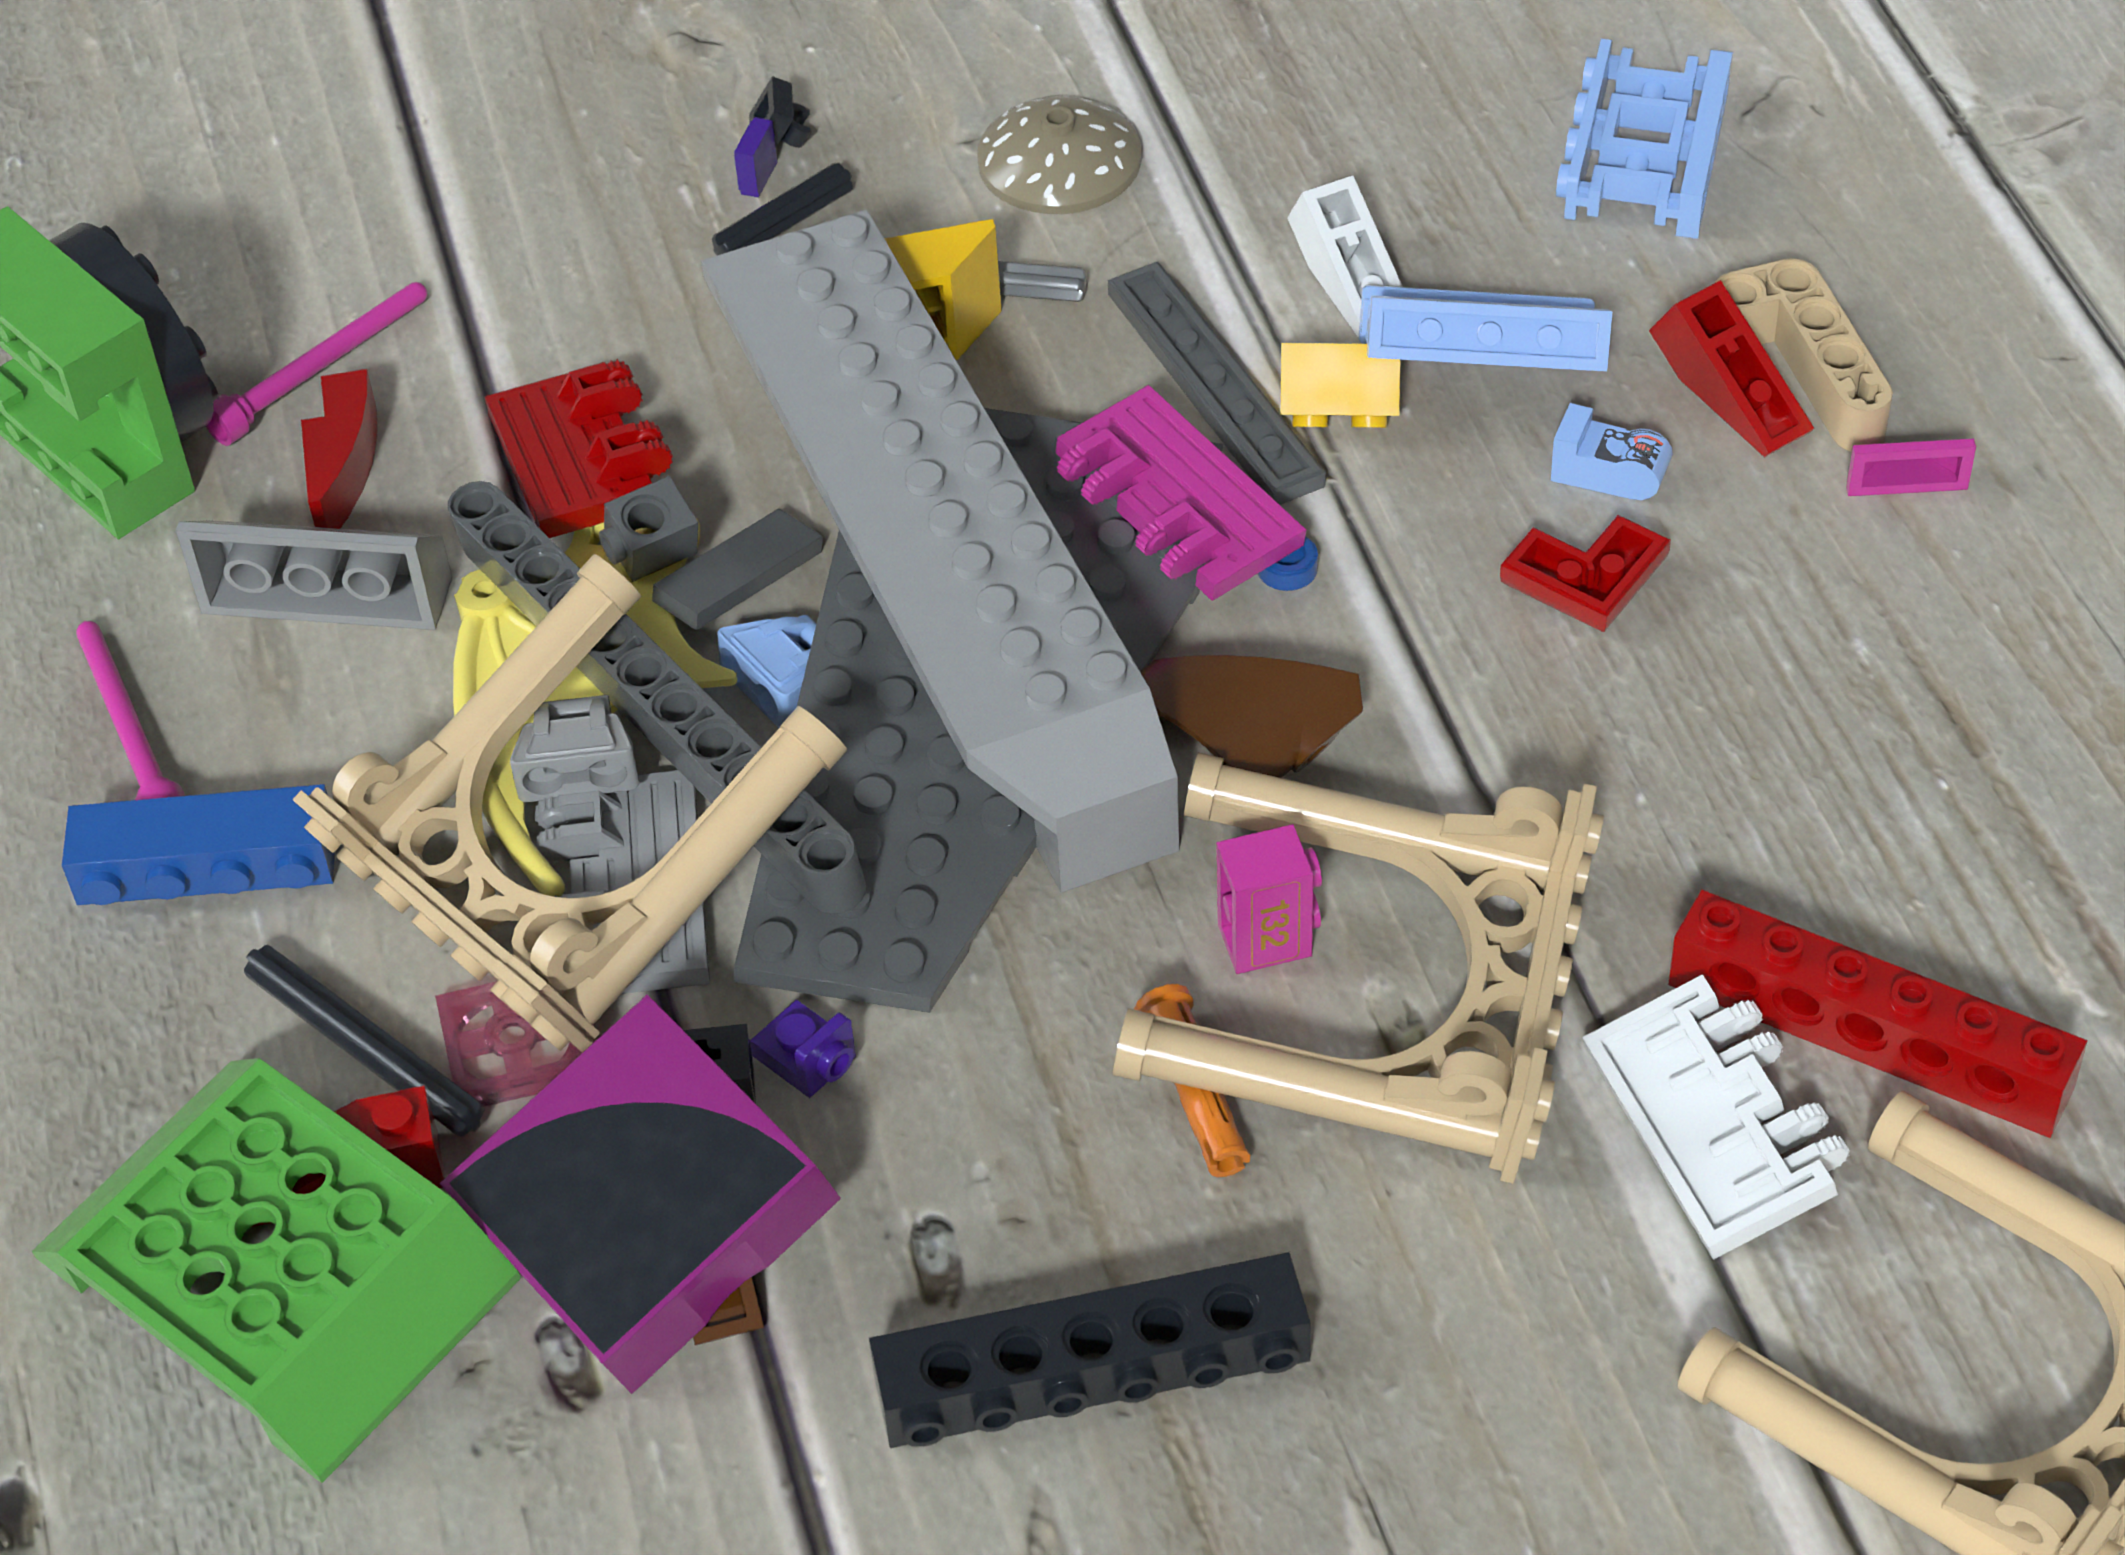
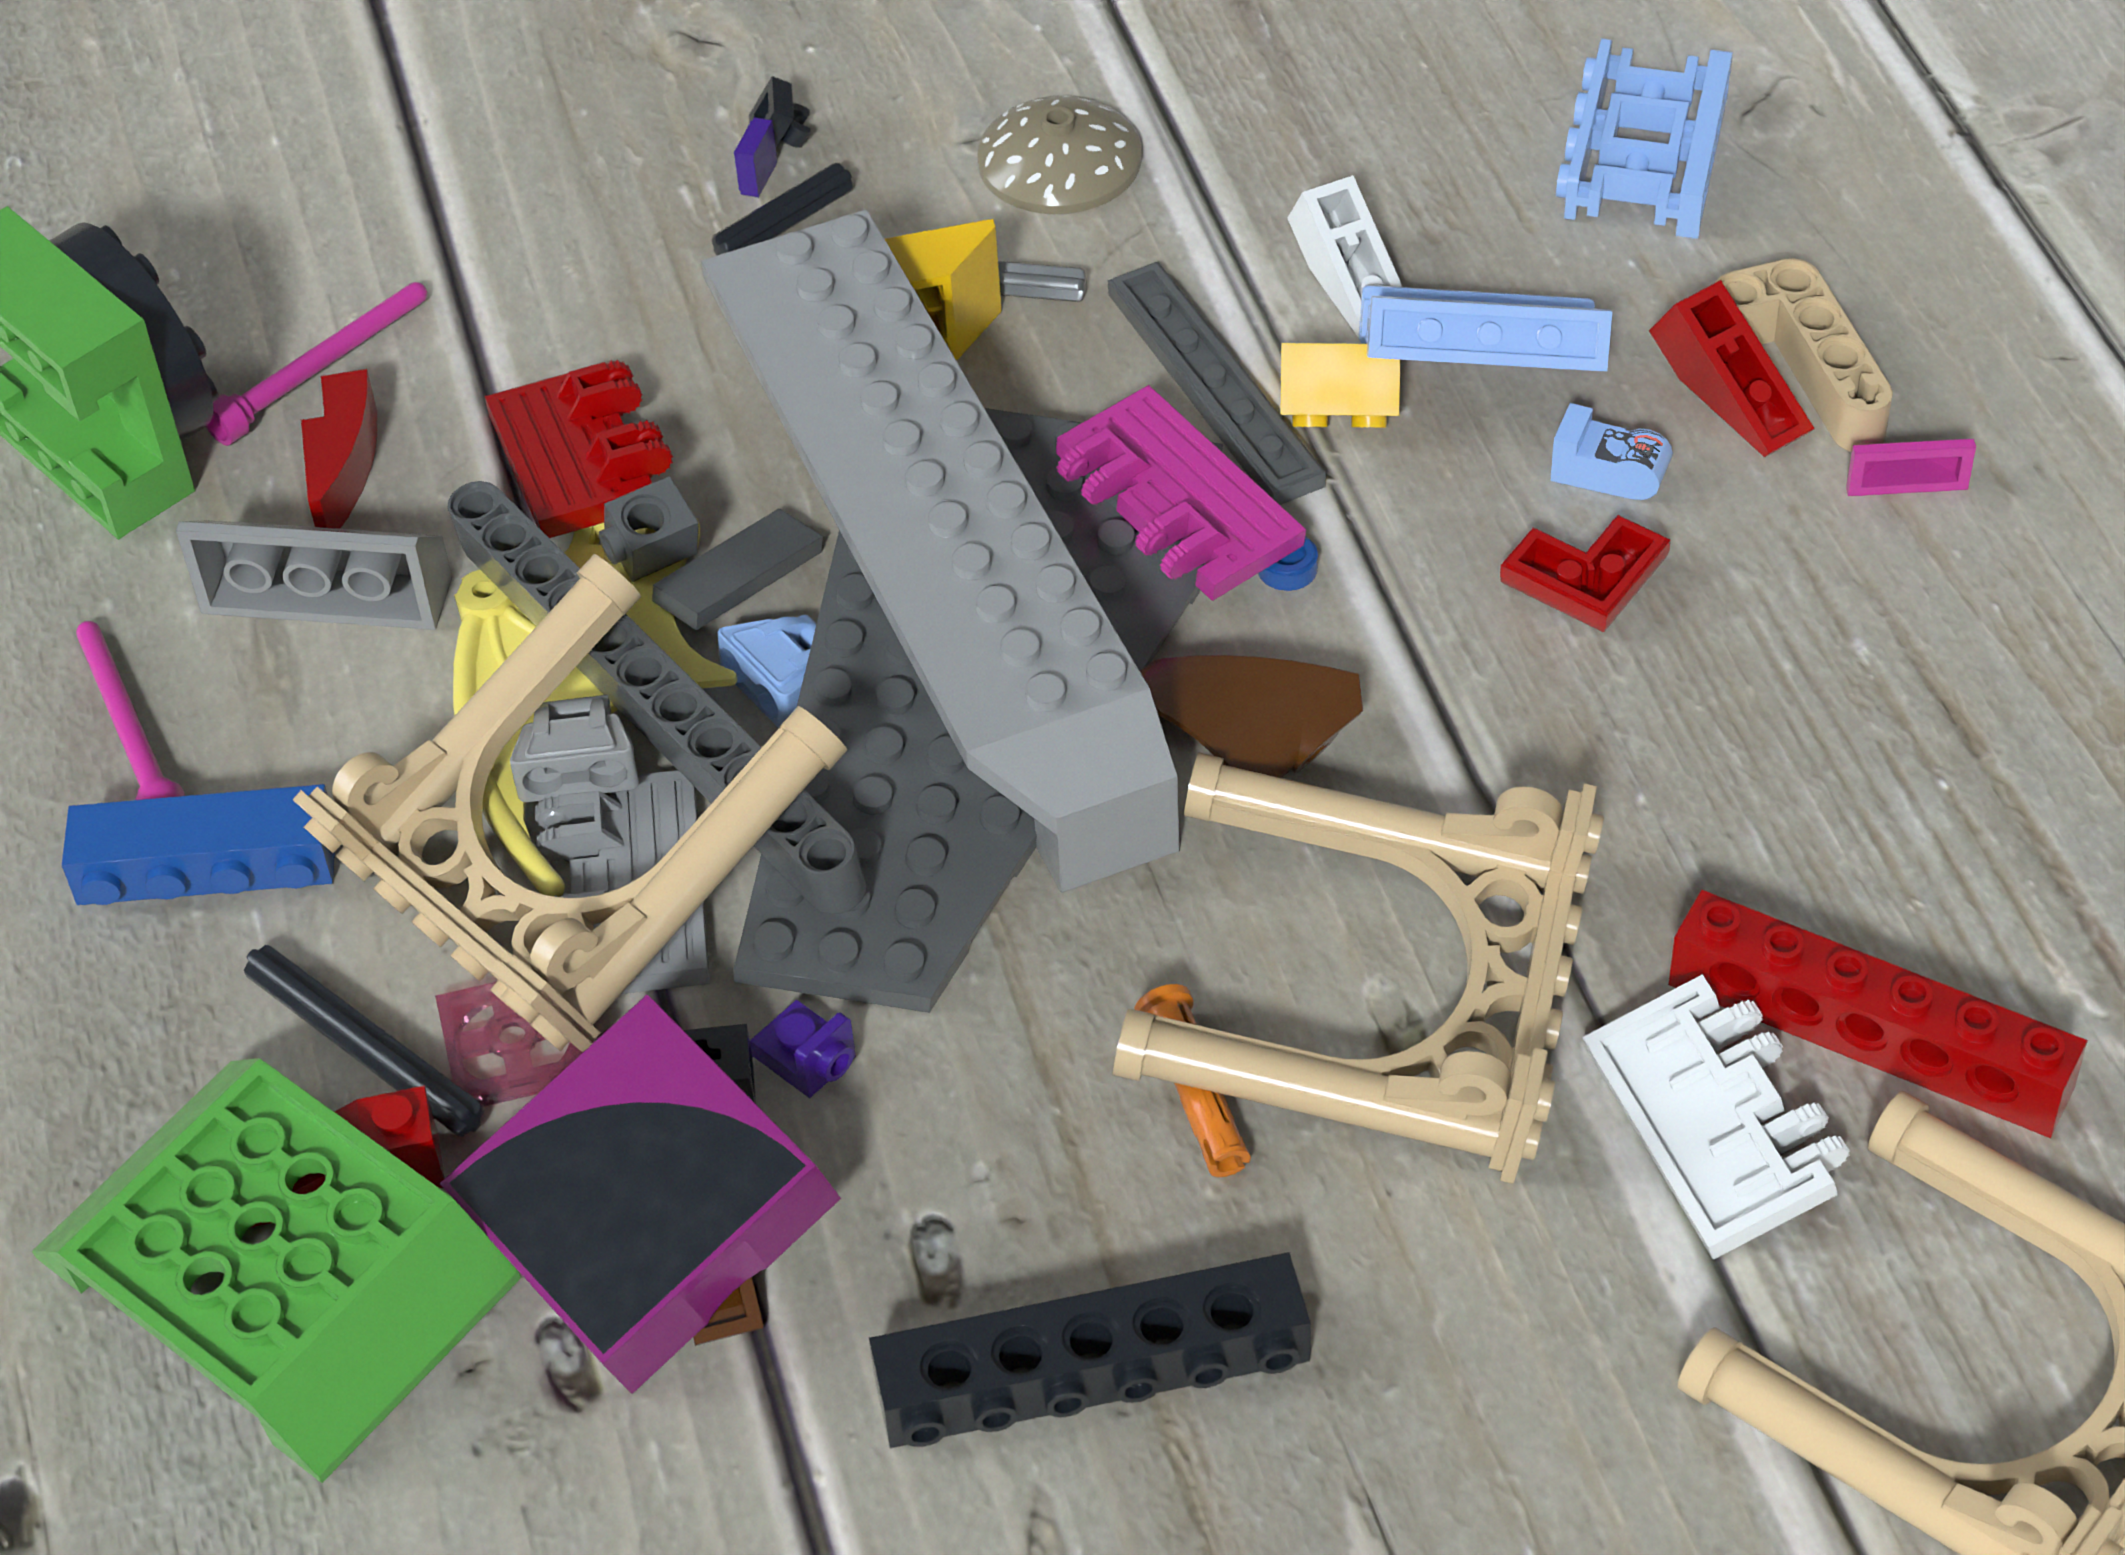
(1267, 898): dark pink brick -> none

